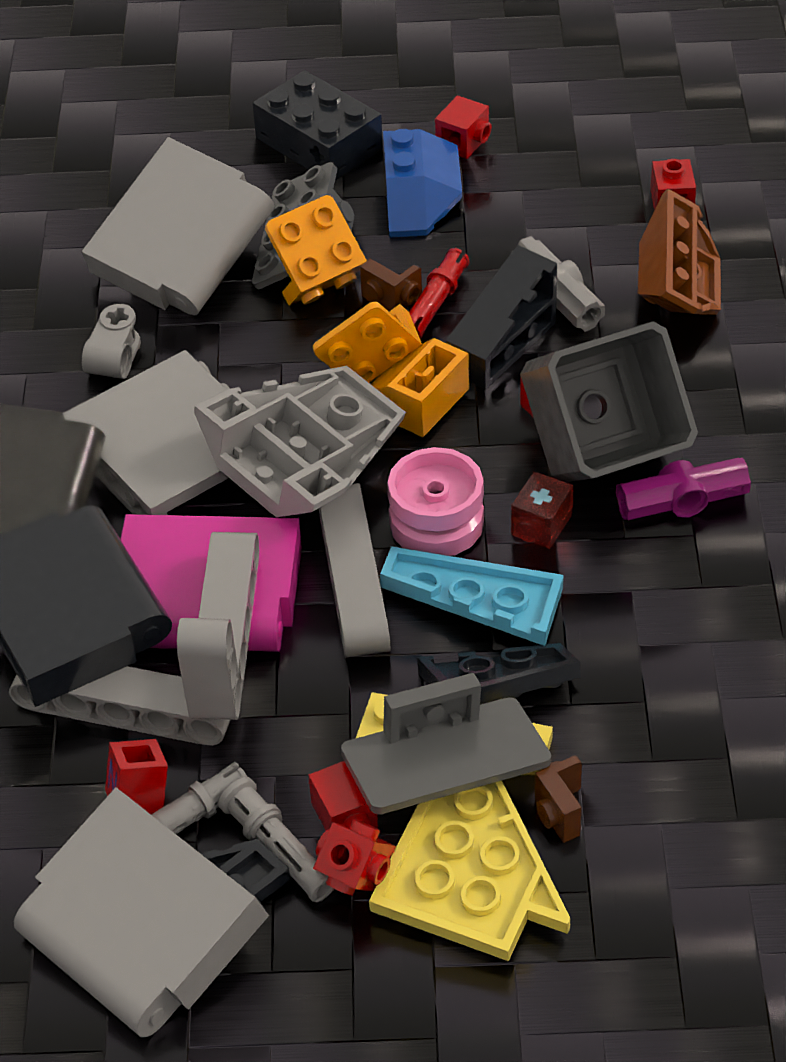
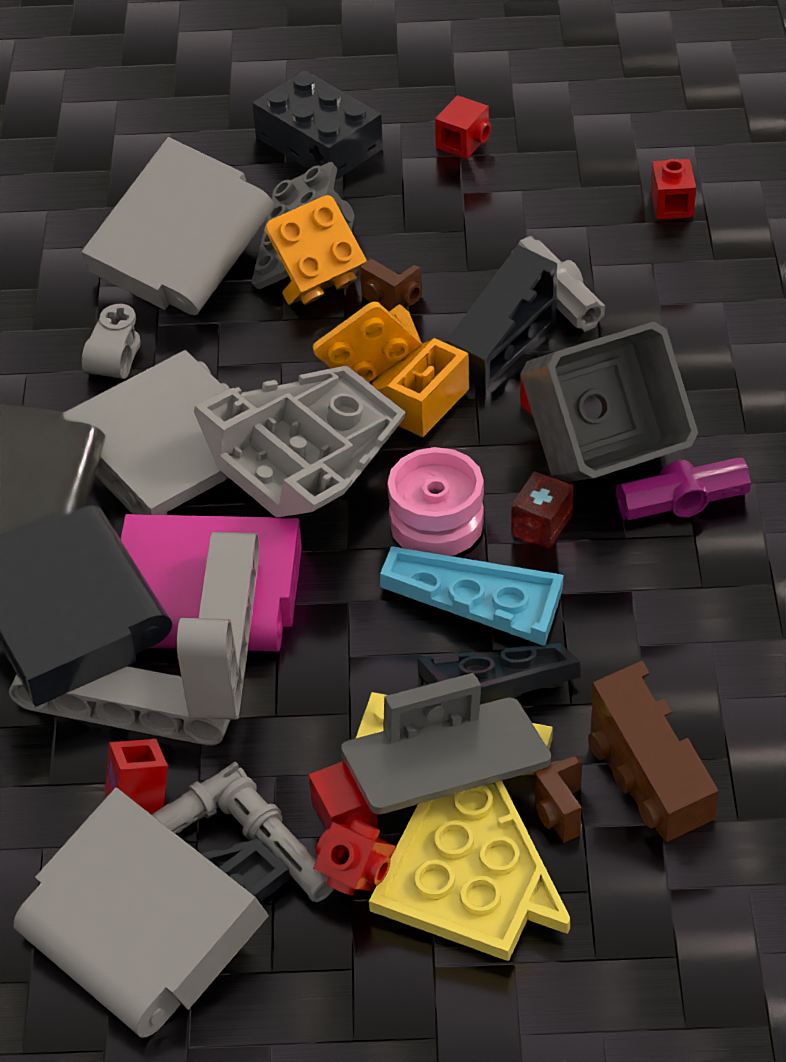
(354, 575): light grey beam -> none
(420, 180): blue wedge -> none
(440, 284): red pin -> none
(647, 757): none -> reddish brown wedge
(679, 259): dark orange wedge -> none

